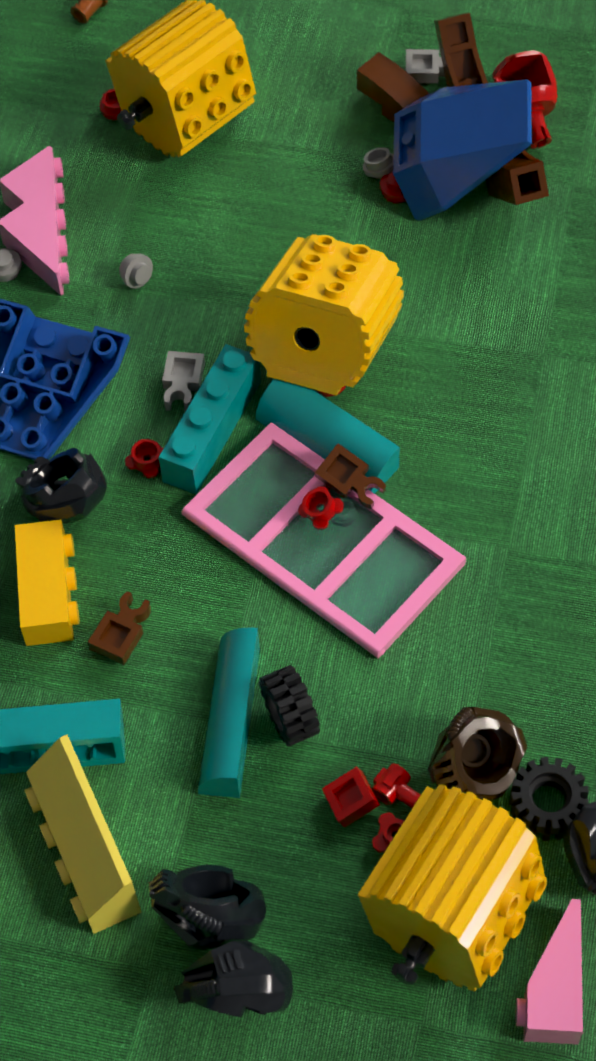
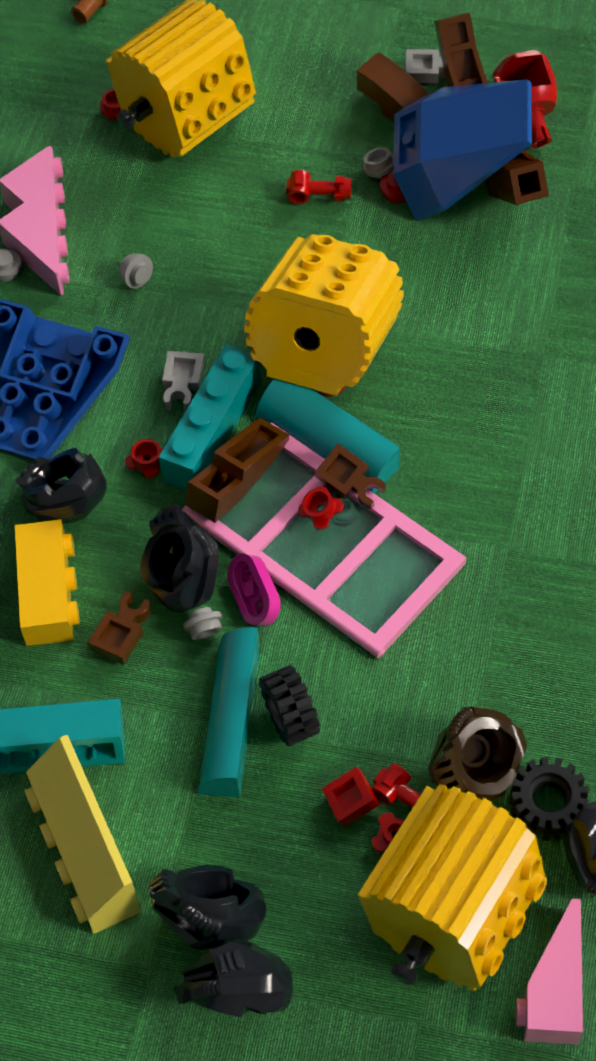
(190, 572): none -> black helmet
(203, 623): none -> light grey plate
(235, 469): none -> reddish brown slope
(253, 590): none -> dark pink plate
(300, 186): none -> red bar

